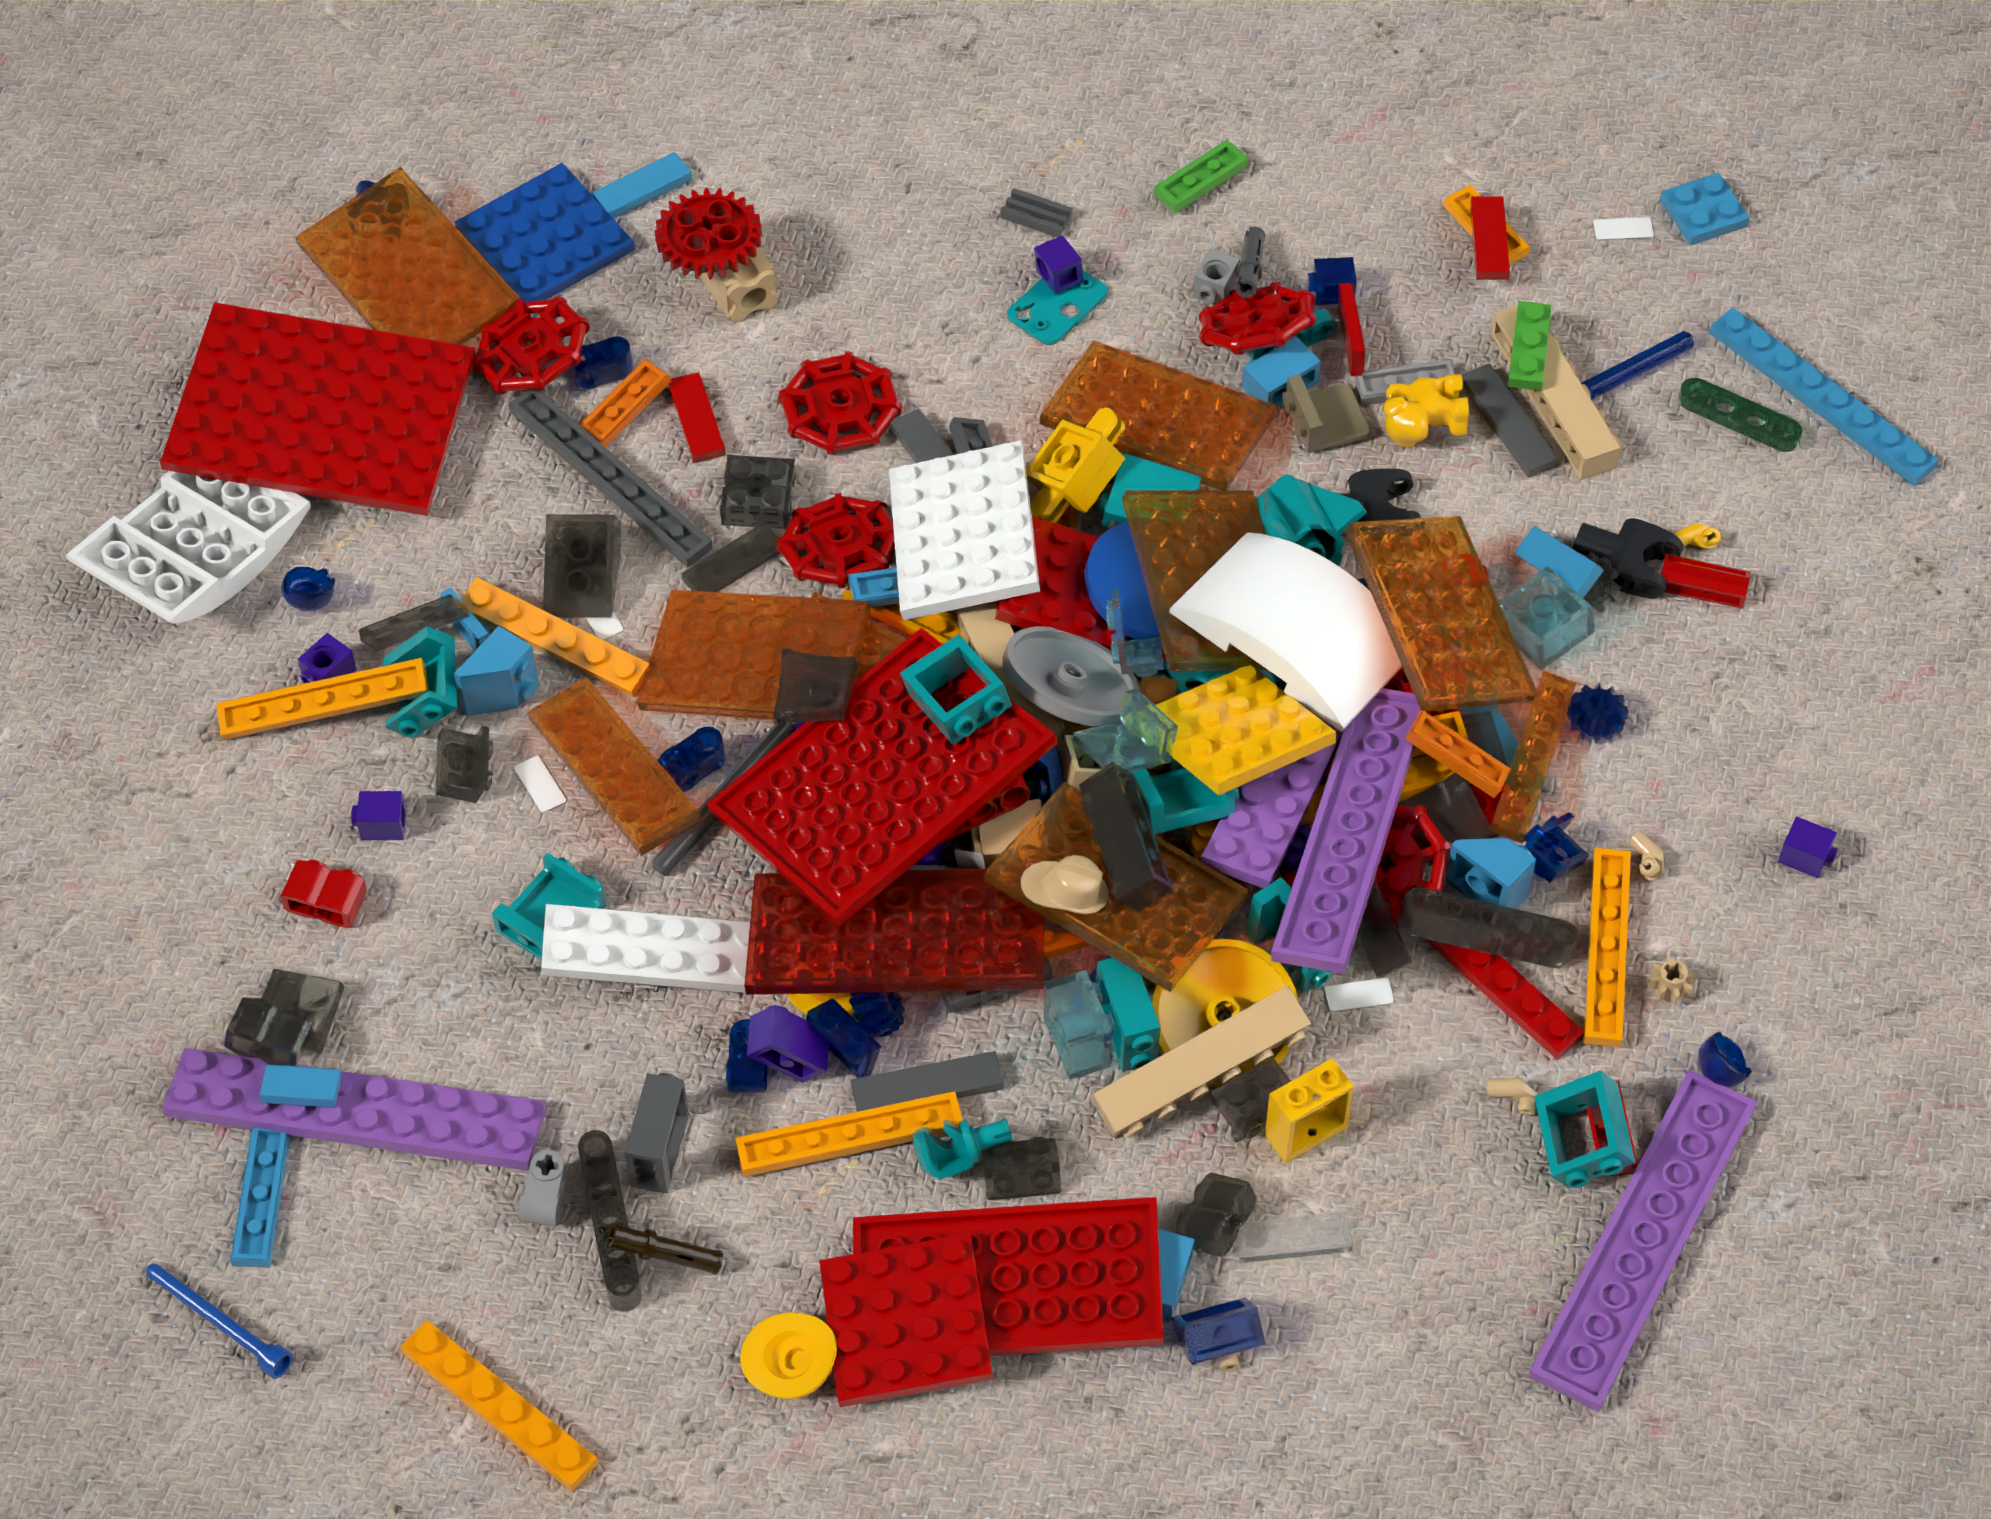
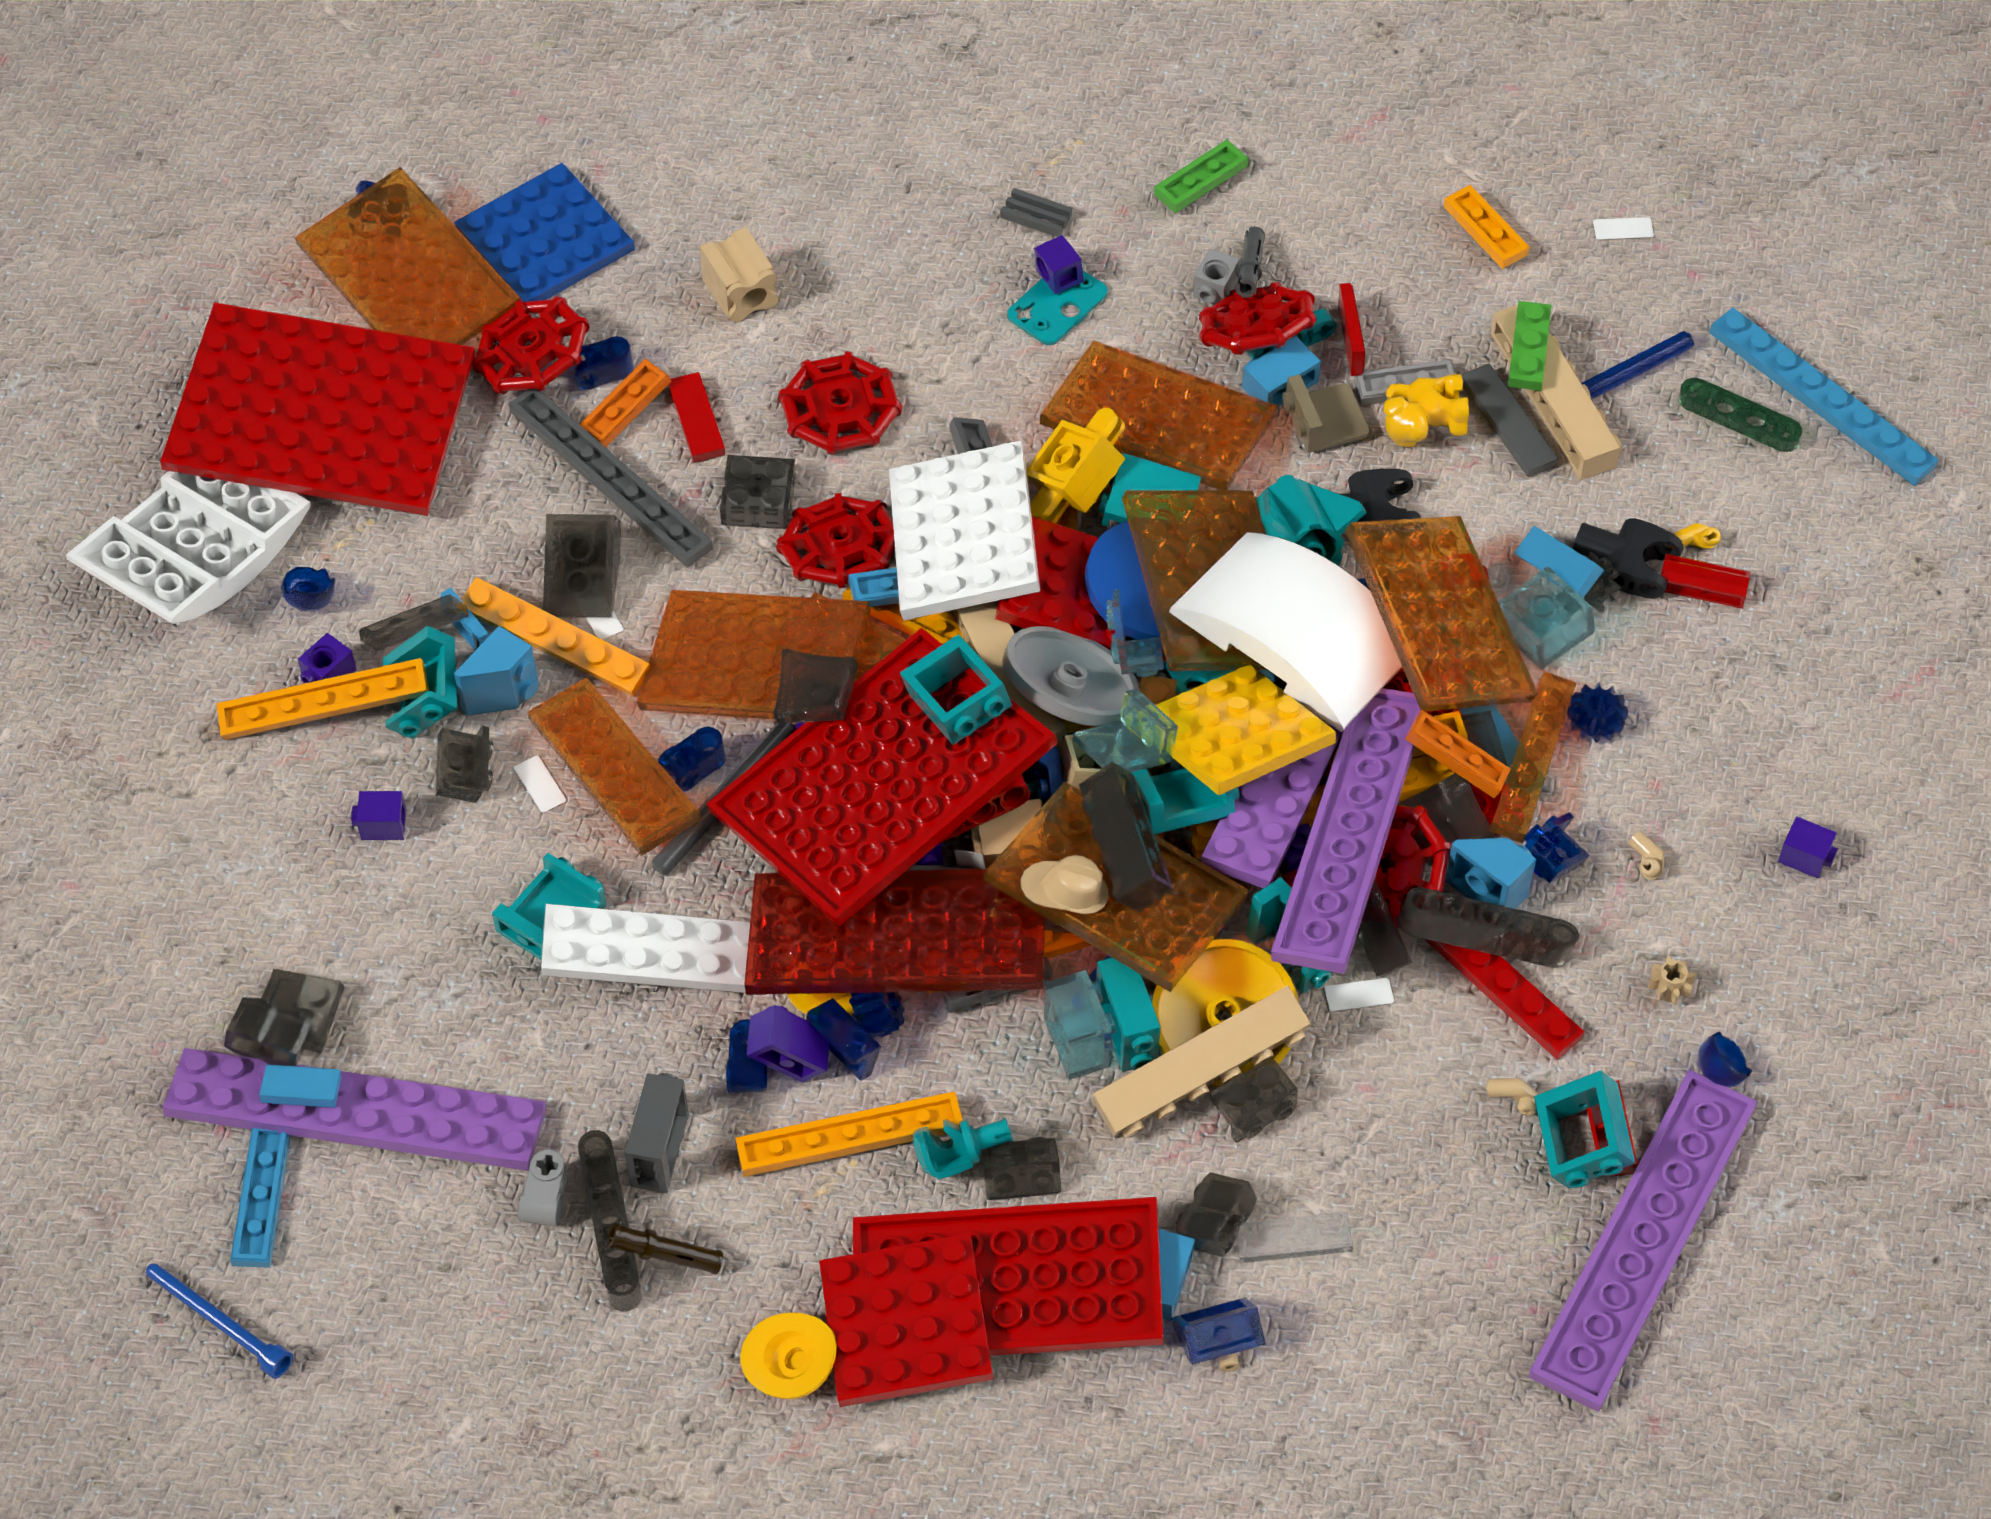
(324, 893): red brick -> none
(499, 1405): light orange plate -> none
(643, 185): dark azure tile -> none
(708, 233): red gear -> none
(732, 560): clear smoke tile -> none
(919, 437): dark grey tile -> none
(963, 1075): dark grey tile -> none
(1295, 1112): yellow window -> none
(1327, 276): clear blue brick -> none
(1489, 238): red tile -> none
(1607, 947): light orange plate -> none
(1704, 208): dark azure plate -> none

